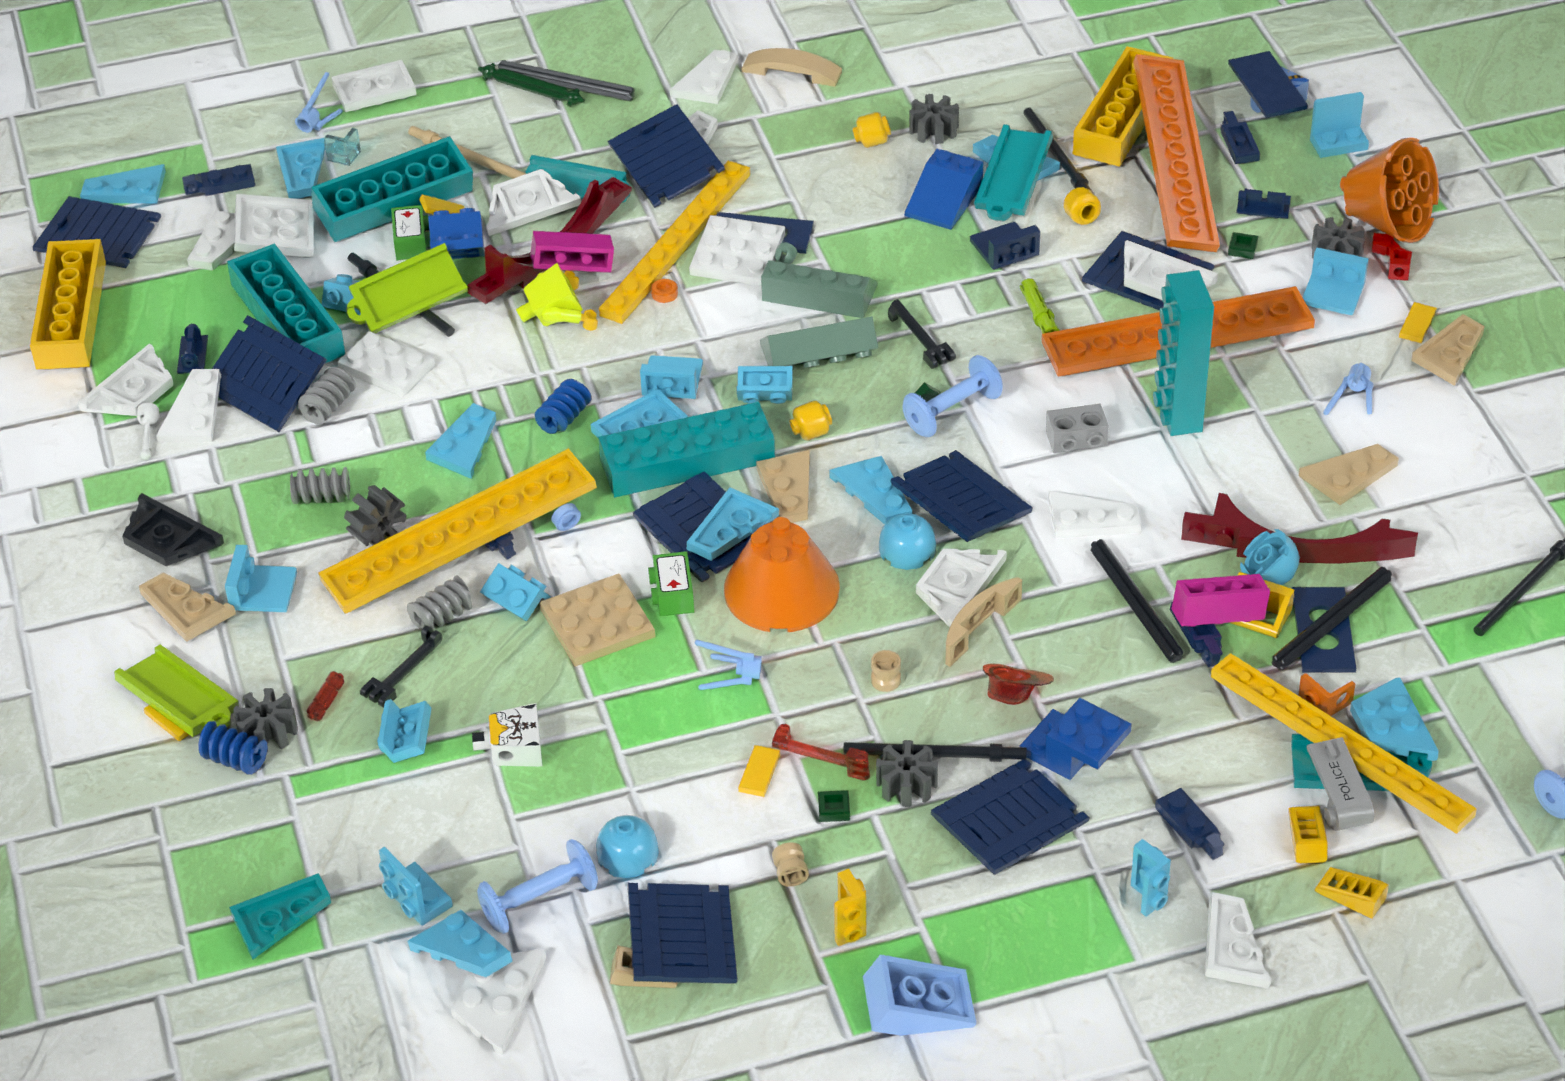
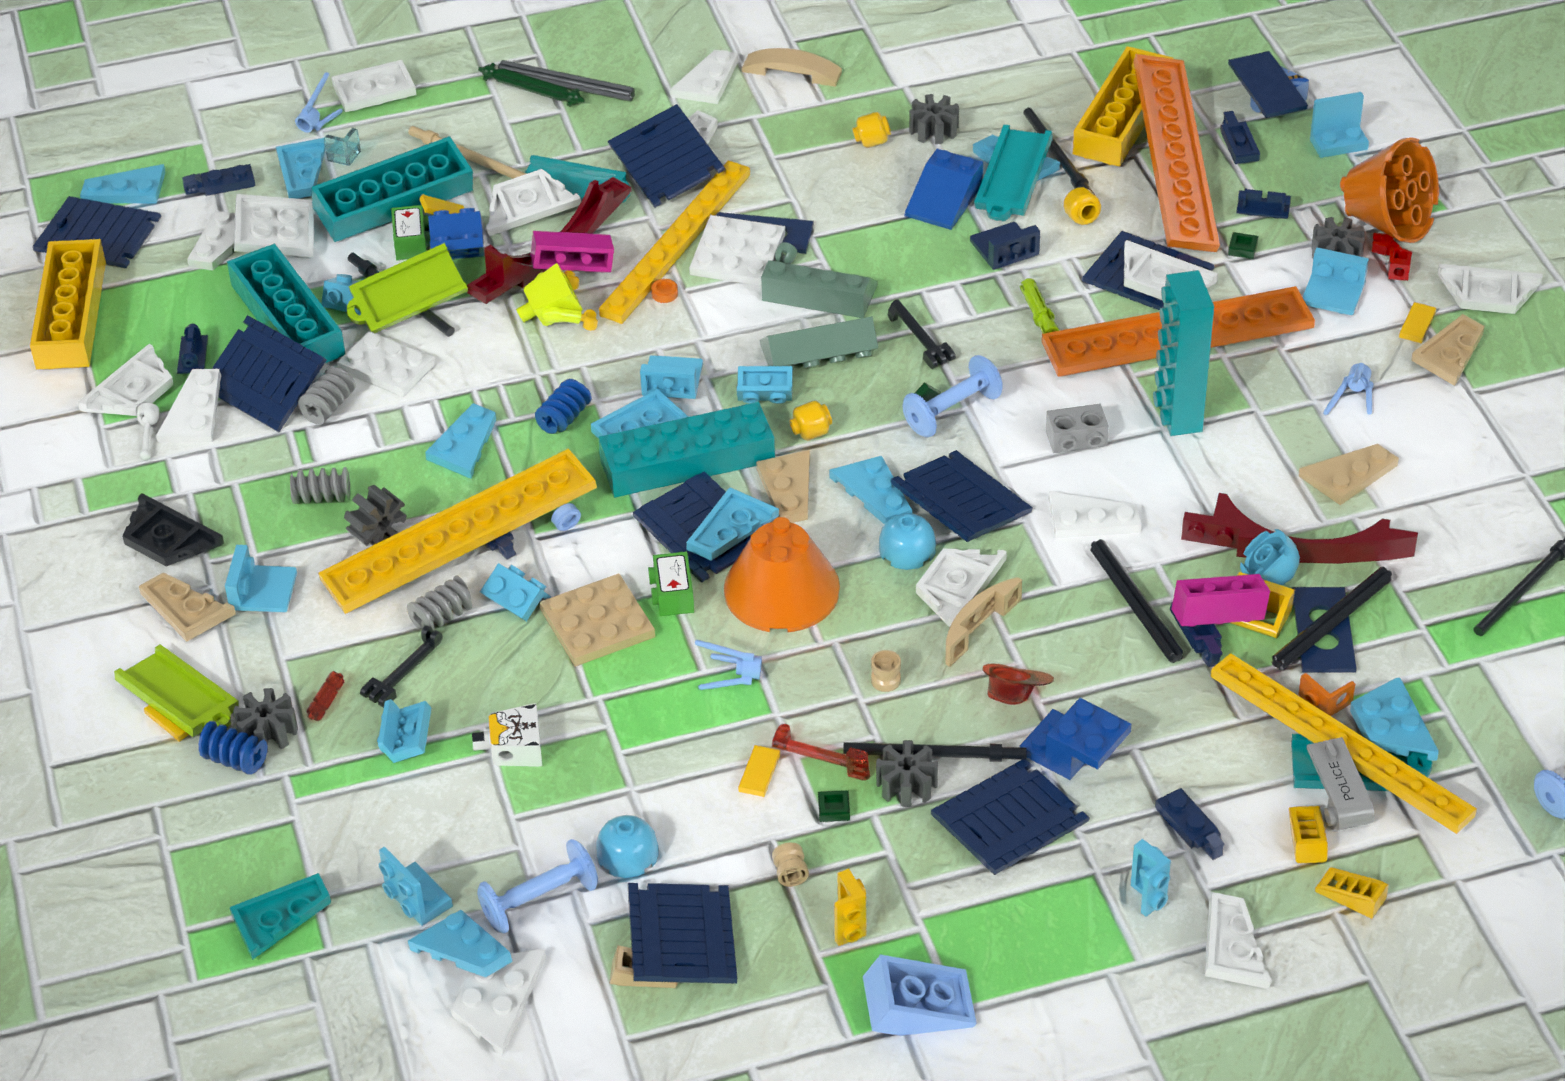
(1489, 288): none -> white wing

